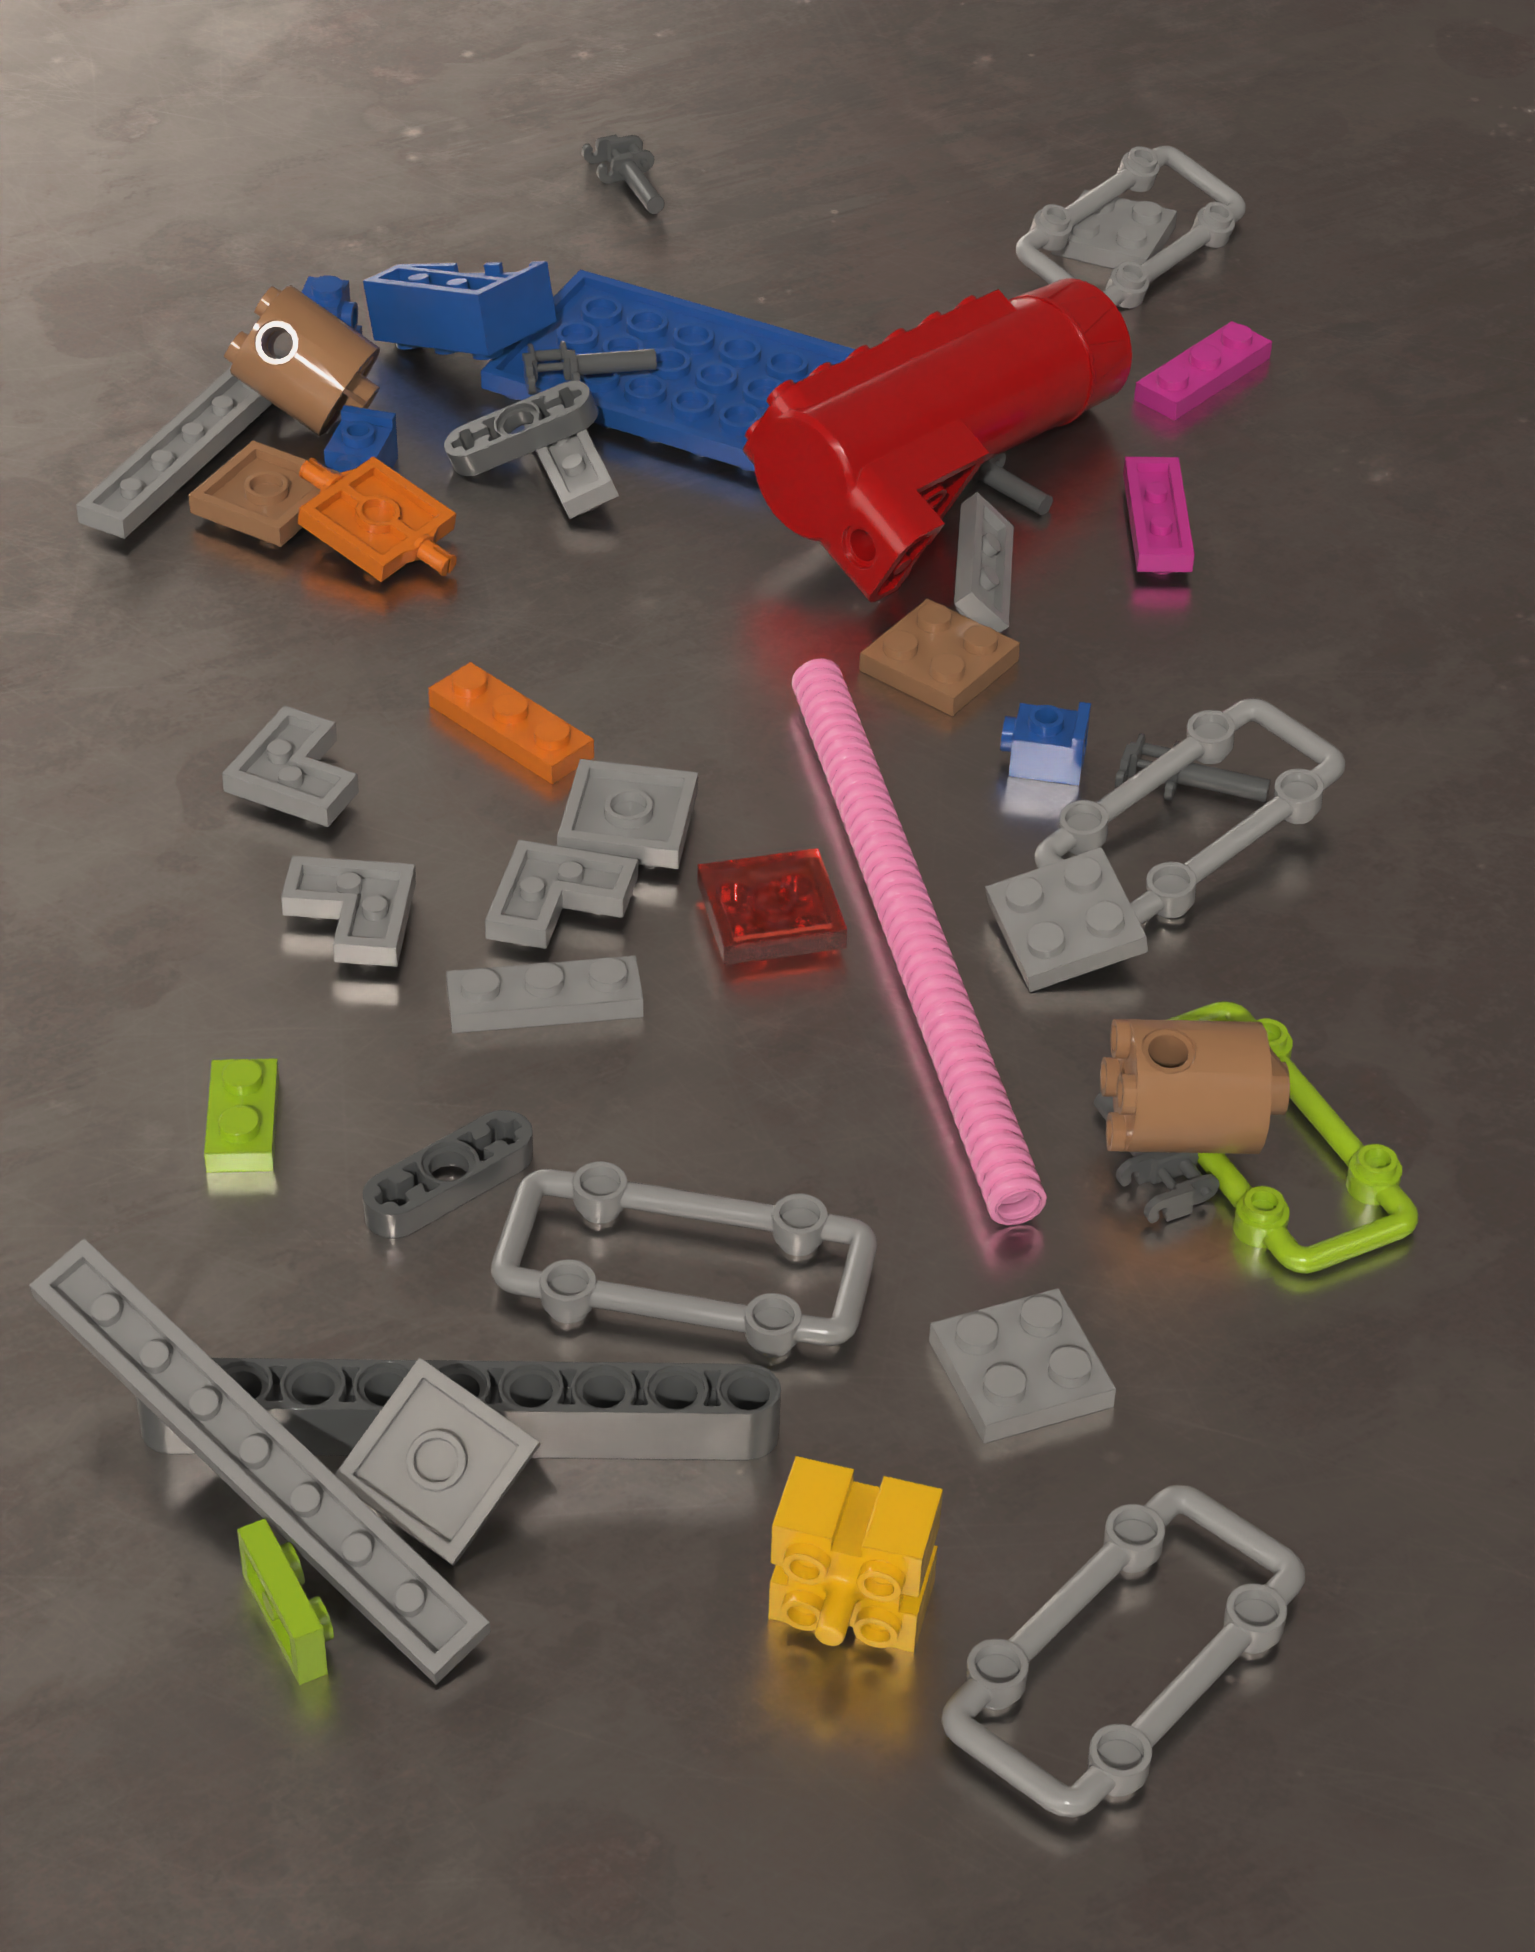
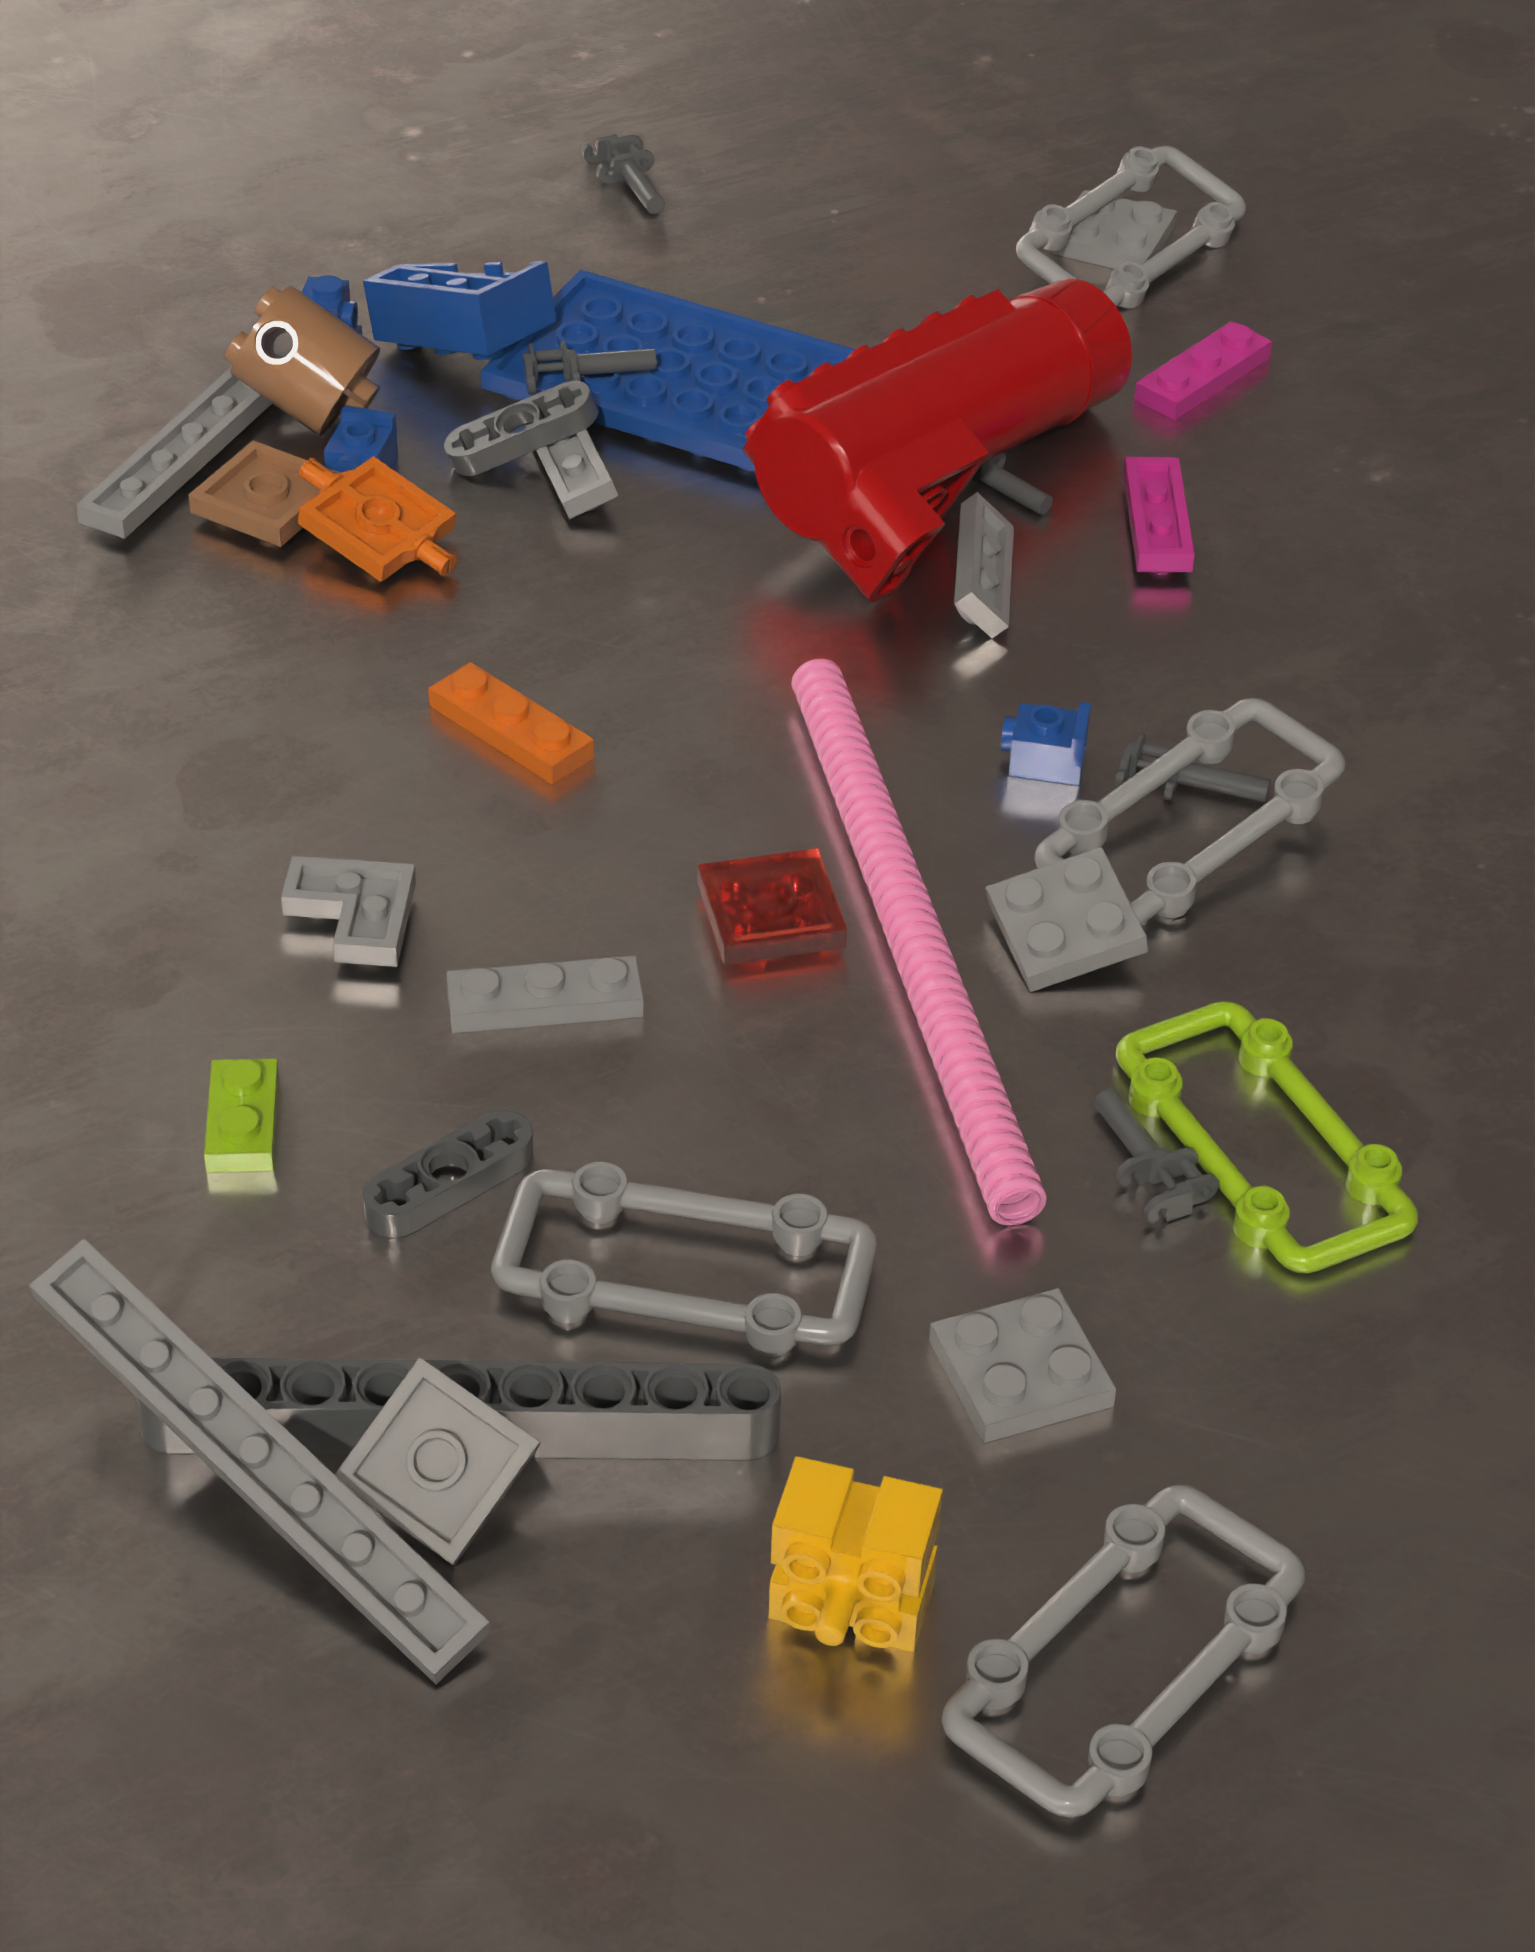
(276, 1581): lime plate -> none
(285, 771): light grey plate -> none
(550, 878): light grey plate -> none
(629, 811): light grey plate -> none
(939, 657): medium nougat plate -> none
(1191, 1086): medium nougat cylinder -> none

